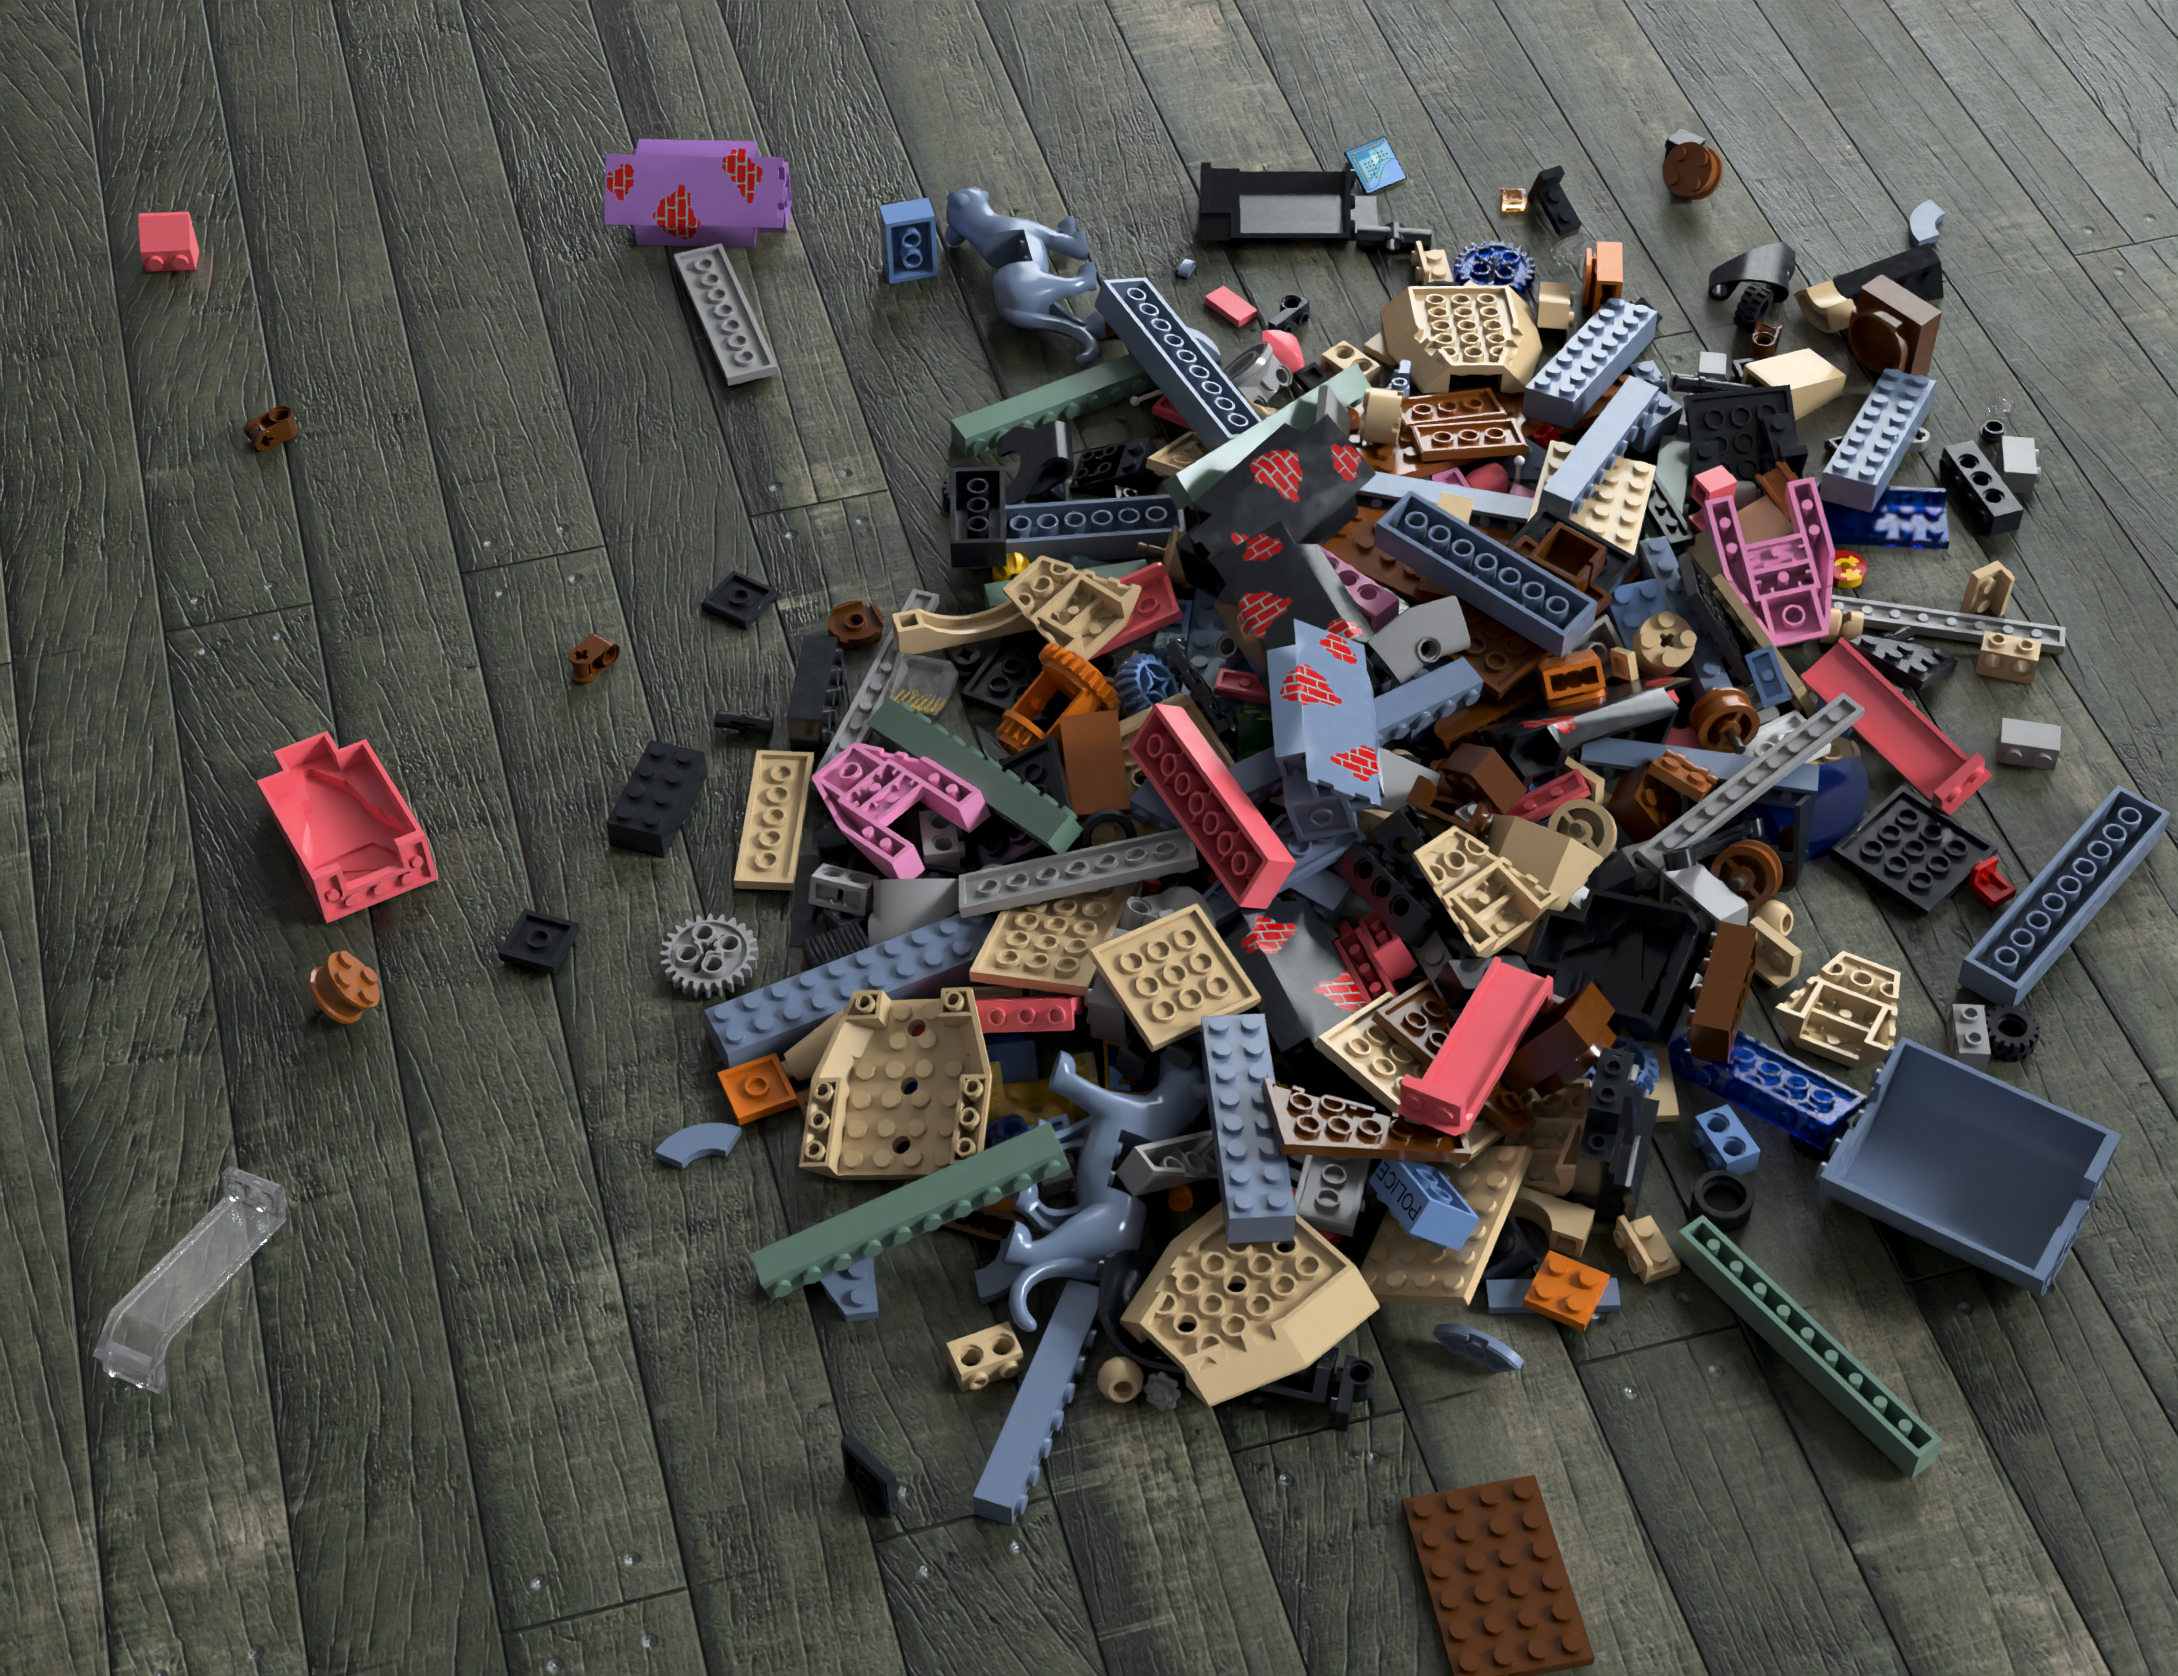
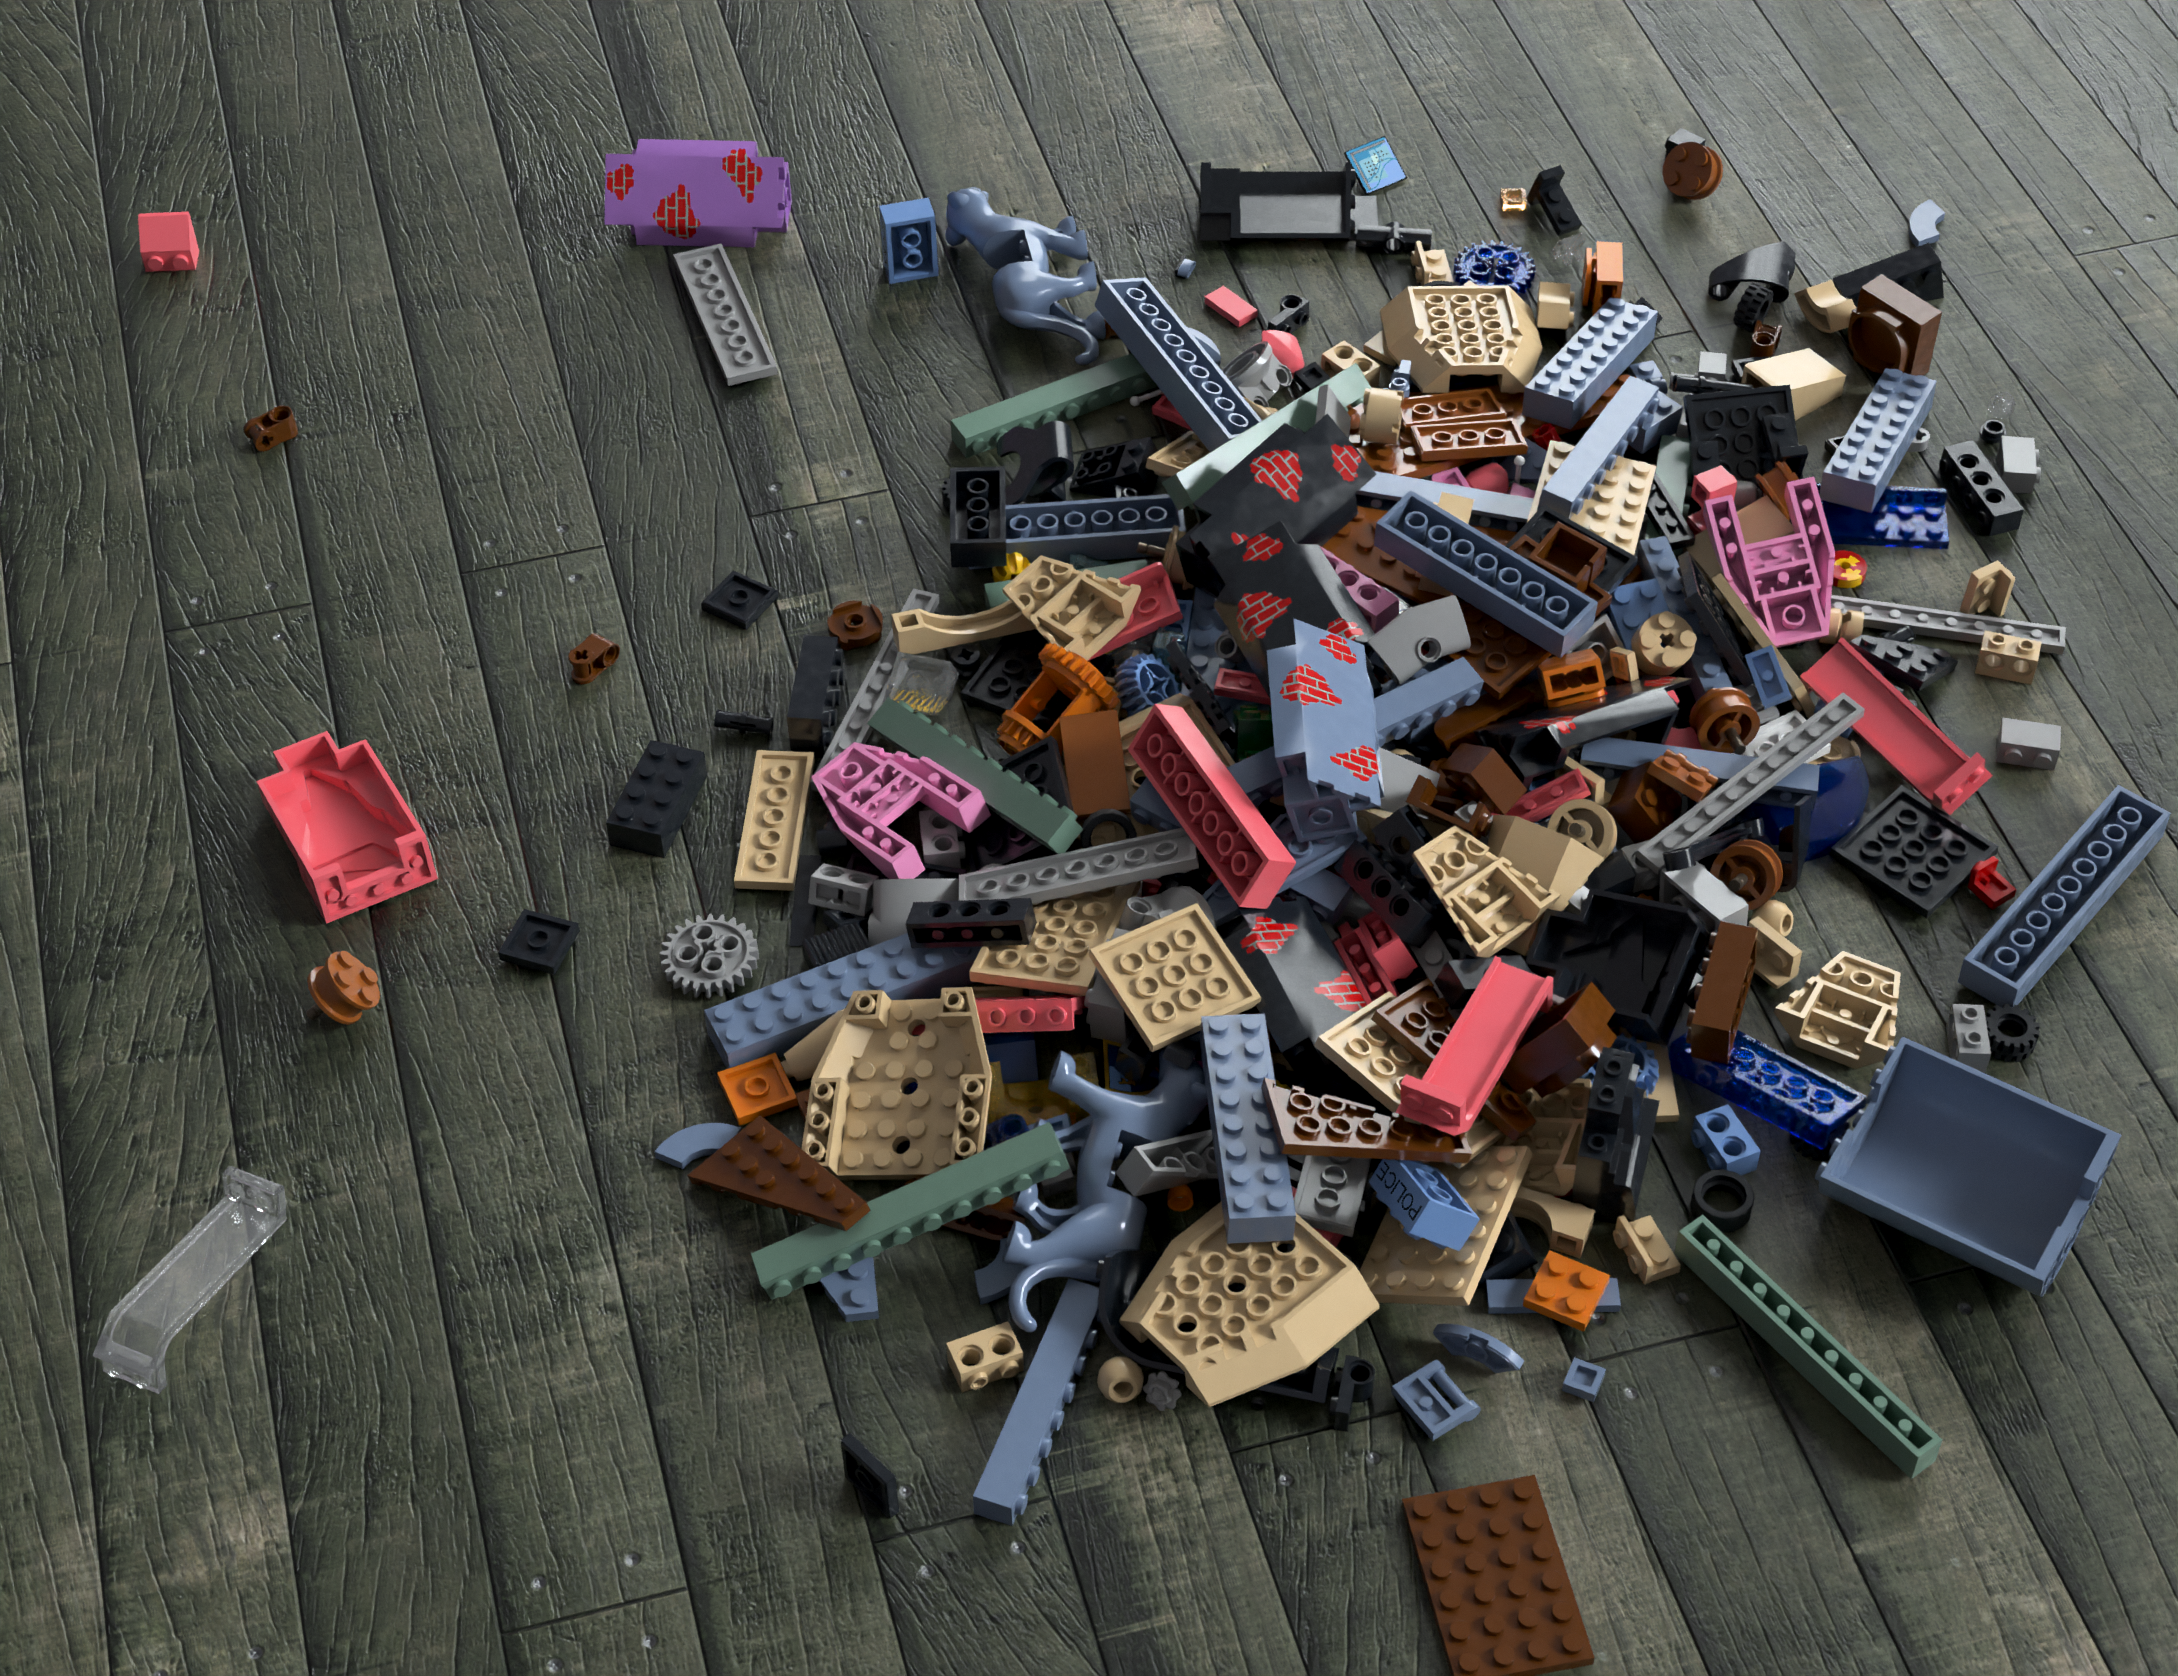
(776, 1173): none -> reddish brown wing
(971, 923): none -> black brick
(1427, 1404): none -> sand blue plate
(1583, 1379): none -> sand blue plate

